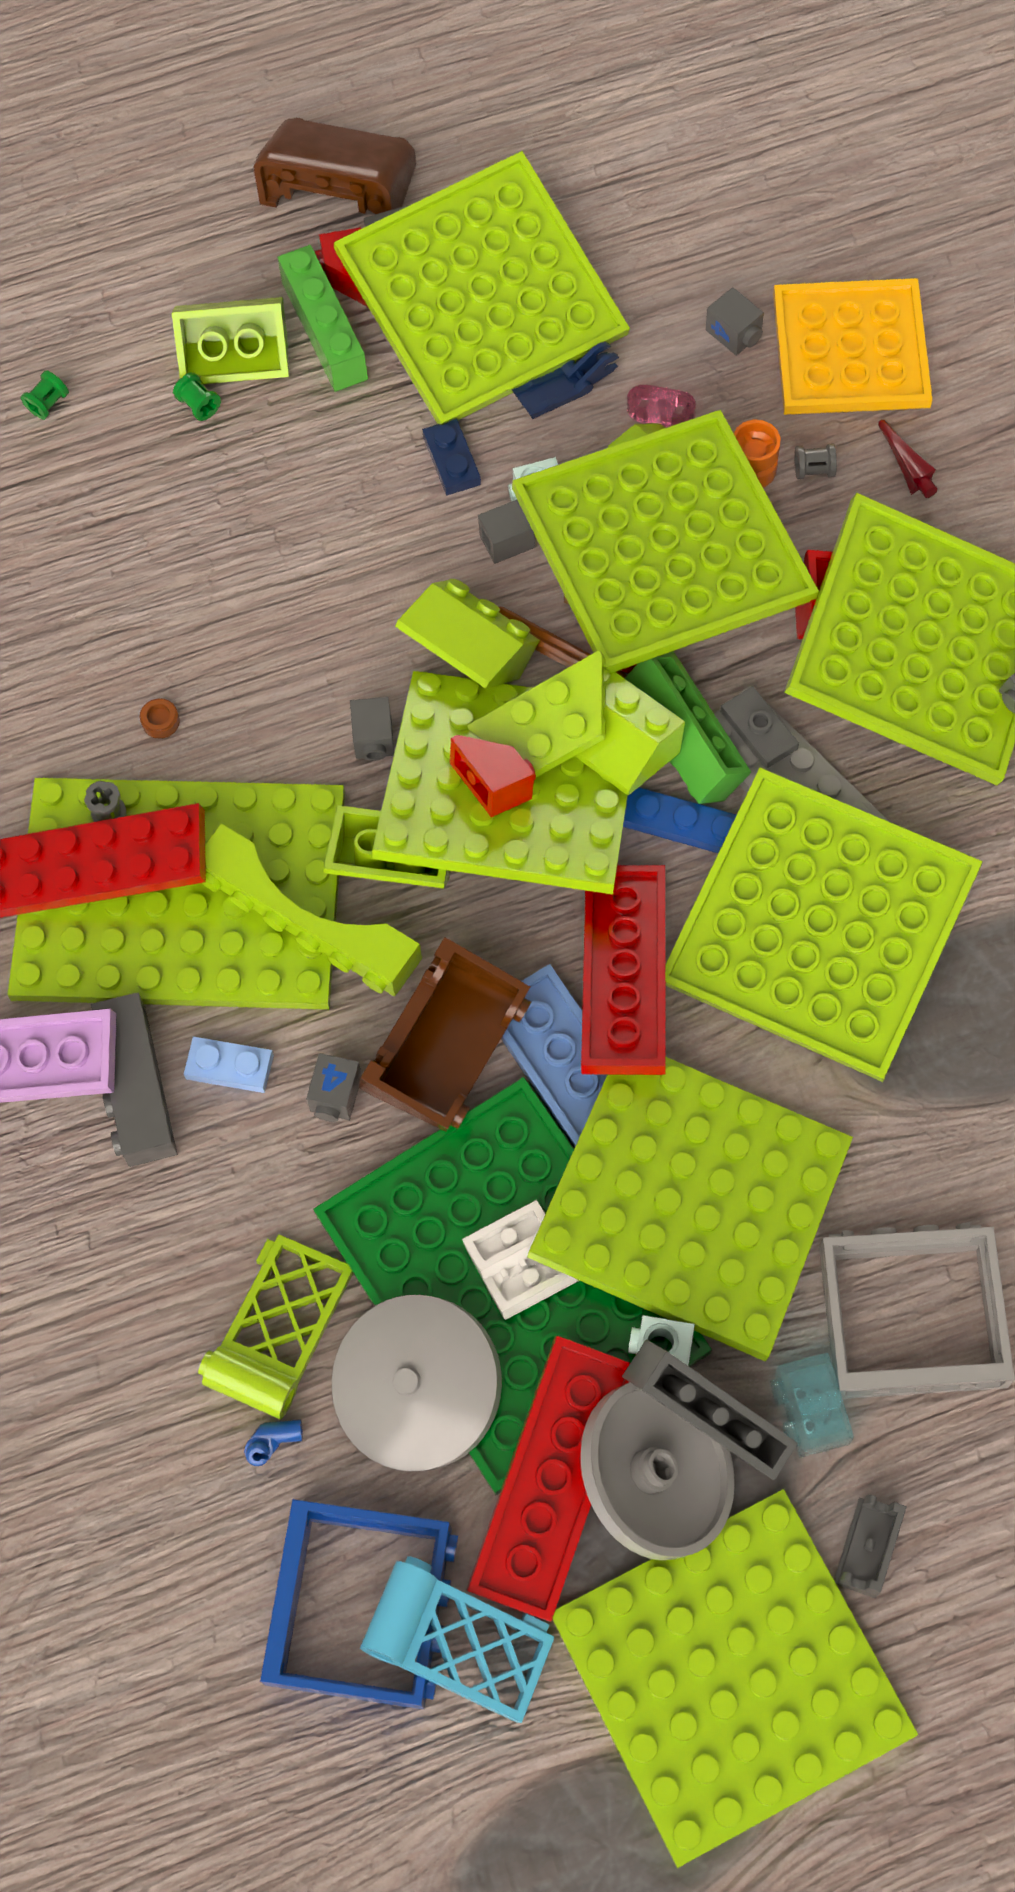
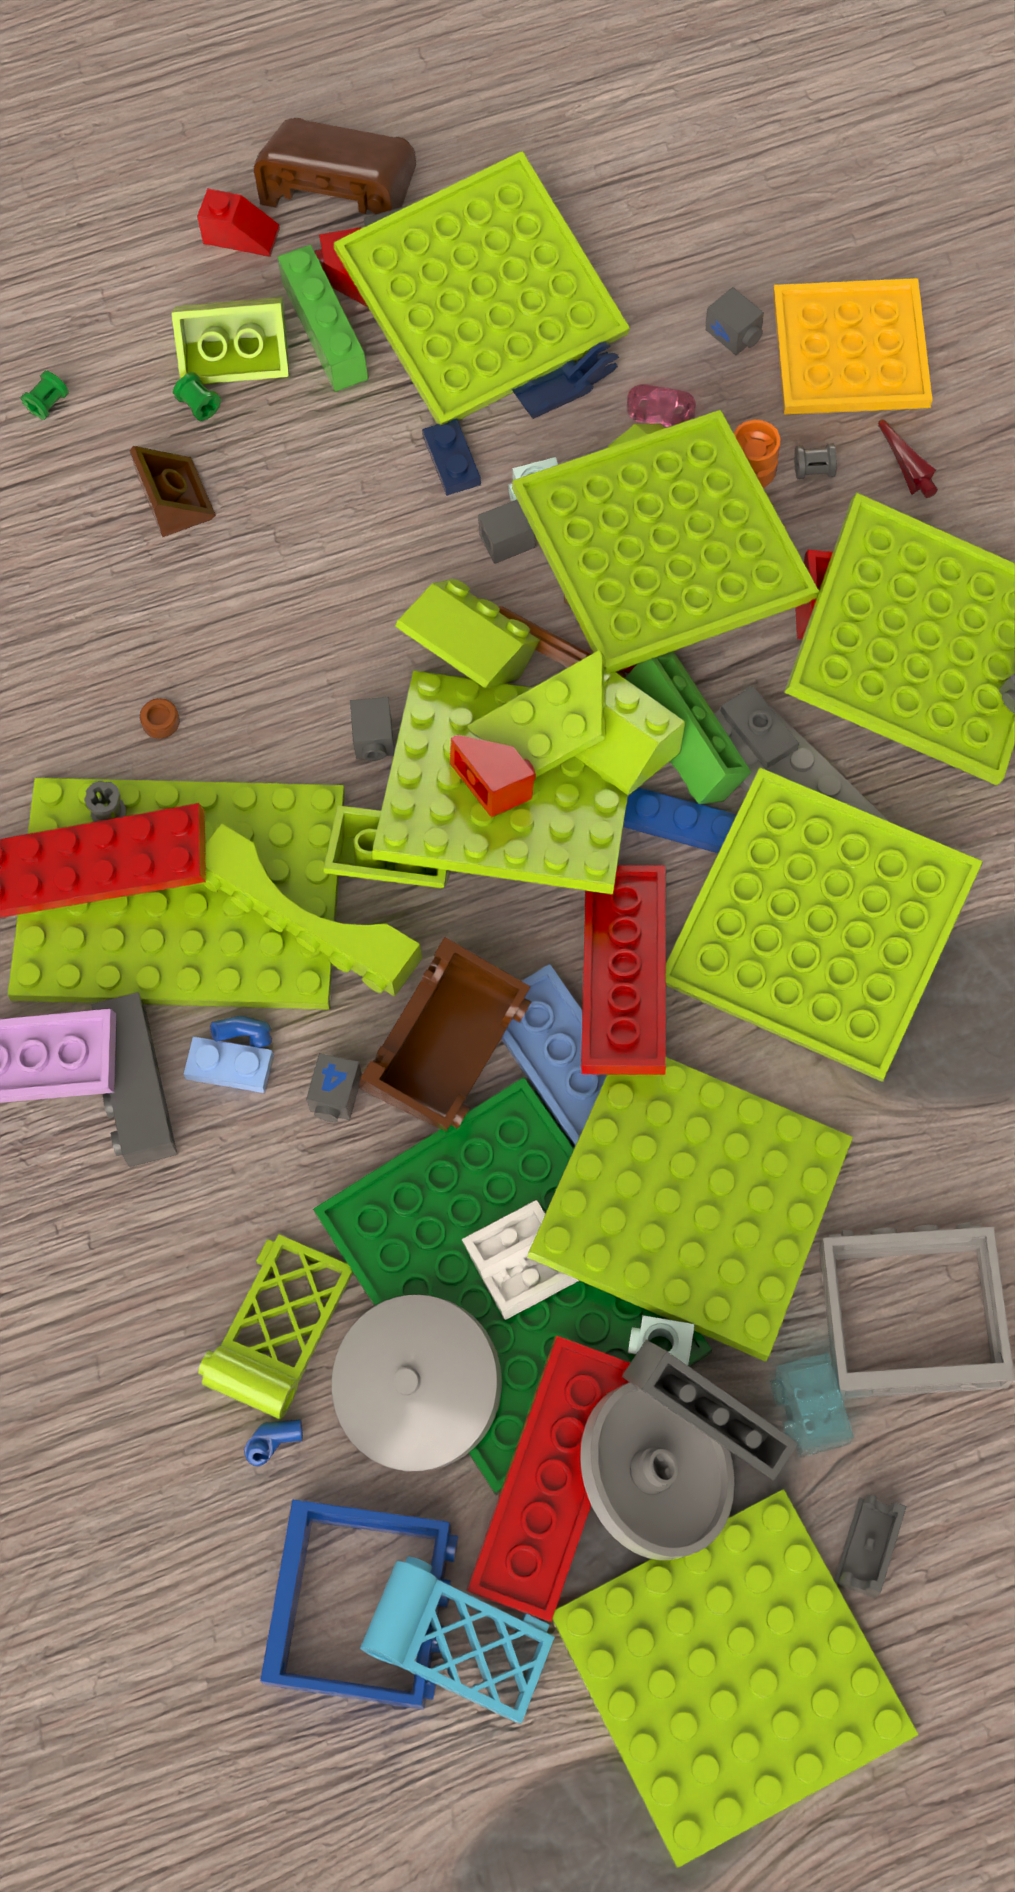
(172, 489): none -> reddish brown slope
(236, 224): none -> red slope
(242, 1026): none -> blue arm

